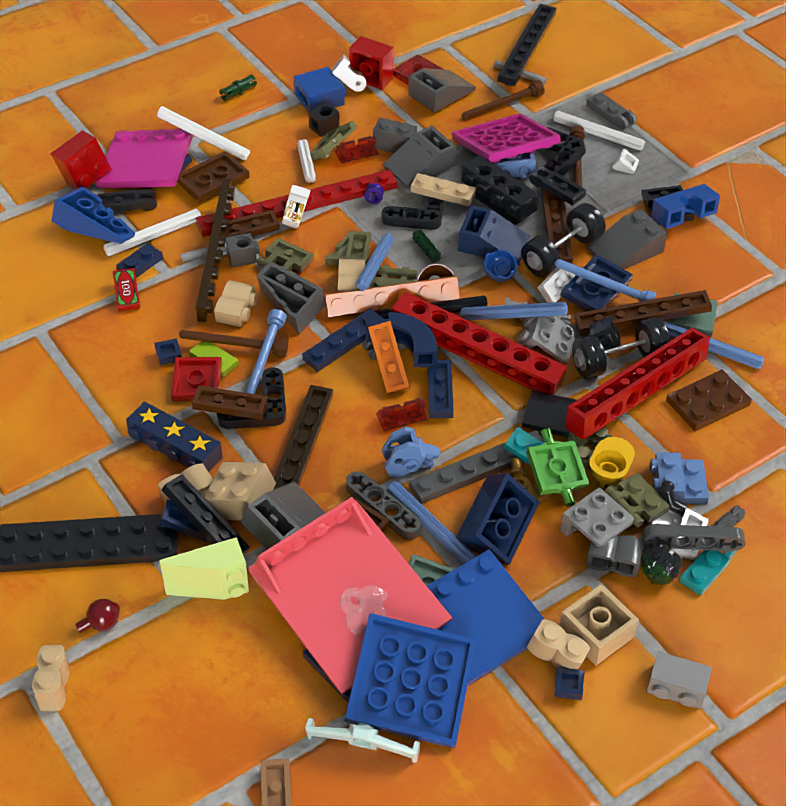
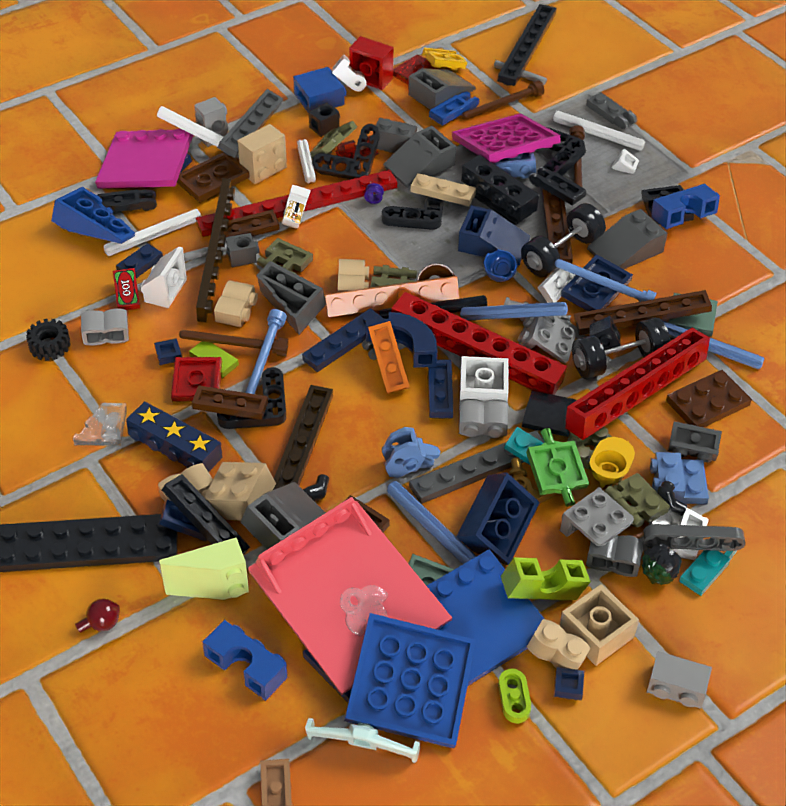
(48, 348): none -> black tyre
(51, 678): tan brick -> none
(81, 161): red brick -> none
(104, 327): none -> light grey brick
(104, 427): none -> clear wing
(165, 279): none -> white slope
(212, 116): none -> light grey brick
(231, 644): none -> blue arch
(237, 87): dark green pin -> none
(250, 121): none -> dark grey plate
(263, 153): none -> tan brick
(319, 490): none -> black arm
(352, 164): none -> black beam
(354, 246): olive wing -> none
(375, 262): medium blue axle -> none
(386, 502): dark grey beam -> none
(399, 416): clear red hinge -> none
(426, 245): dark green axle -> none
(444, 58): none -> yellow plate
(453, 108): none -> blue hinge
(483, 418): none -> light grey brick
(484, 379): none -> white brick
(514, 697): none -> lime plate
(562, 582): none -> lime arch
(695, 441): none -> dark grey bracket
(730, 518): dark grey axle -> none

